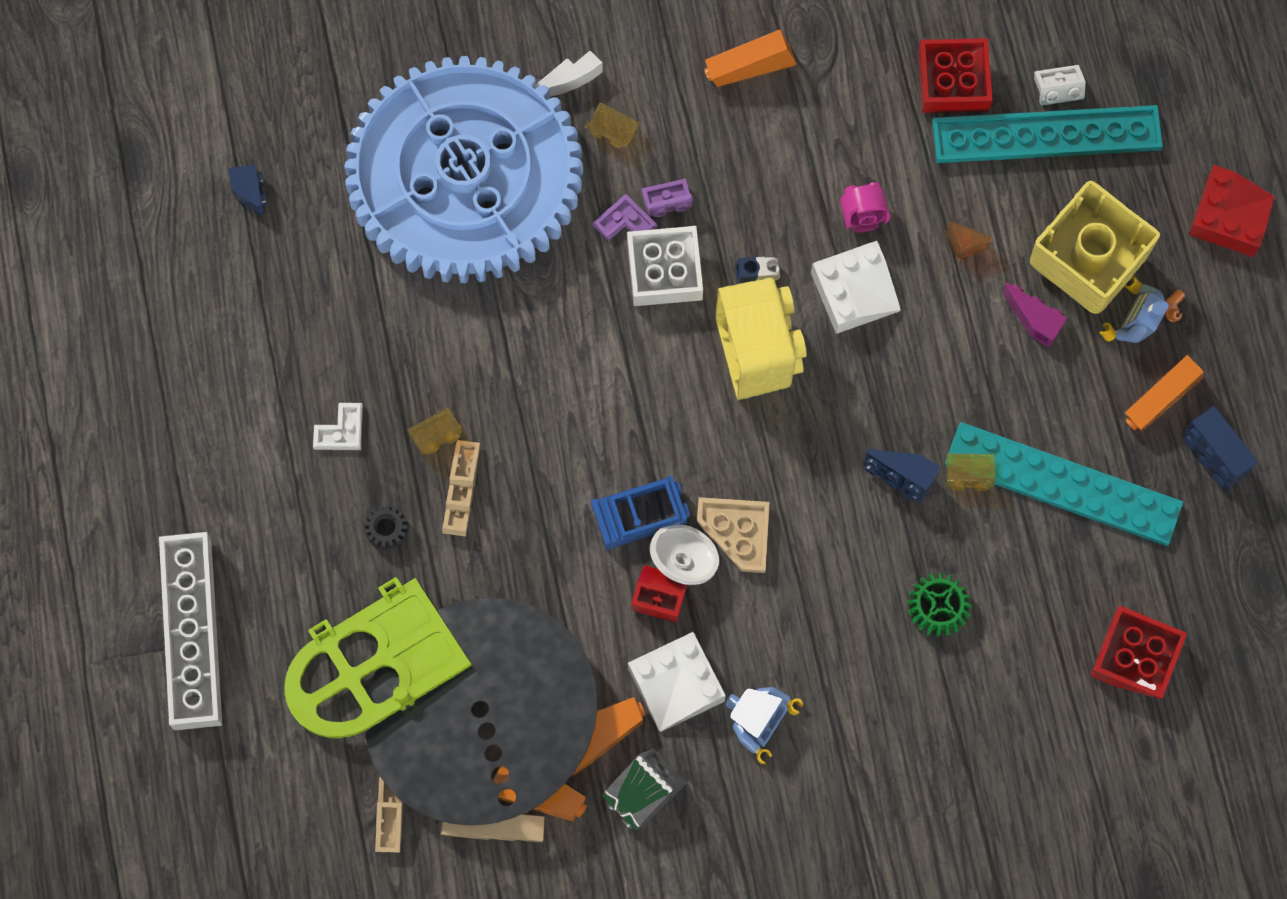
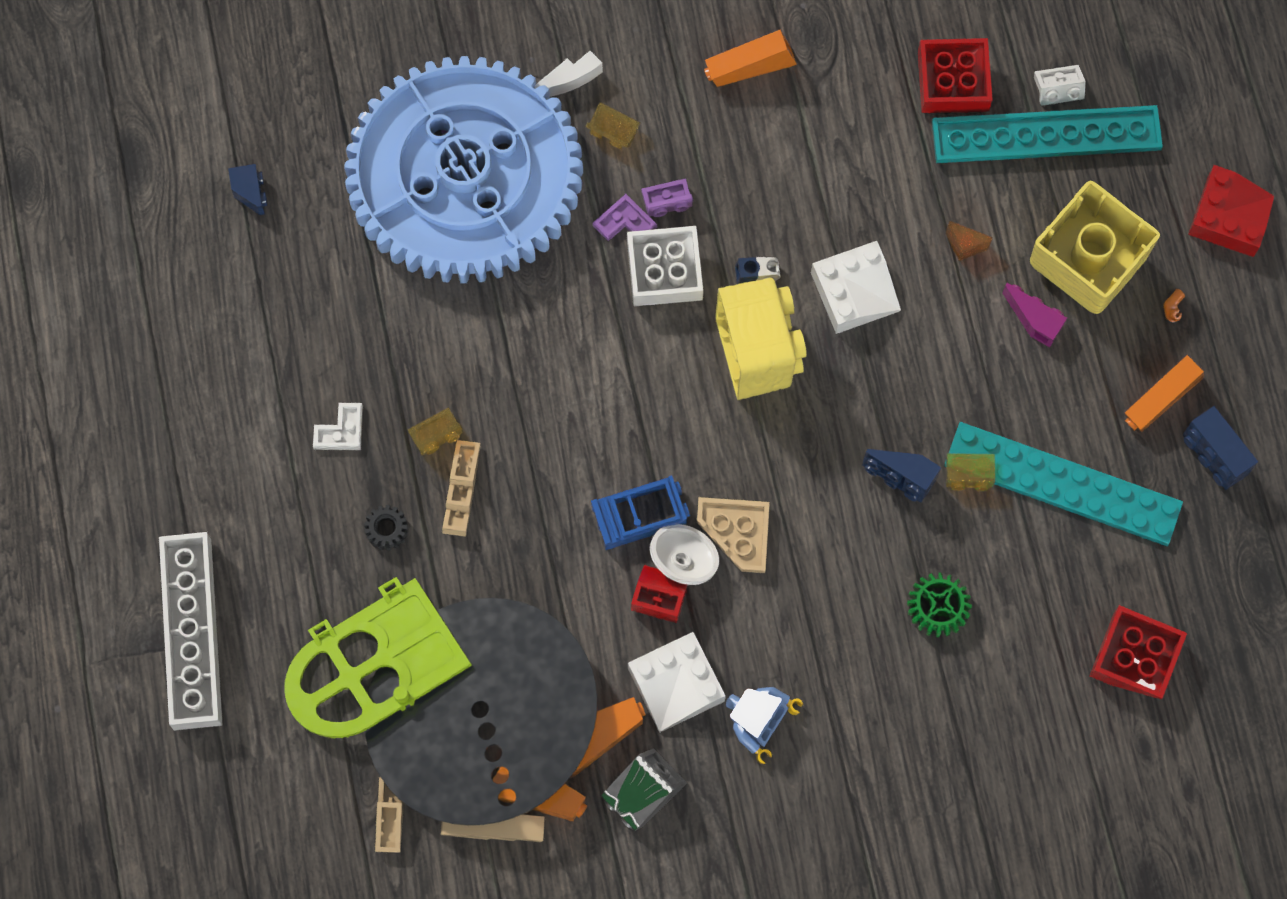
(864, 207): dark pink brick -> none
(1142, 317): medium blue torso -> none

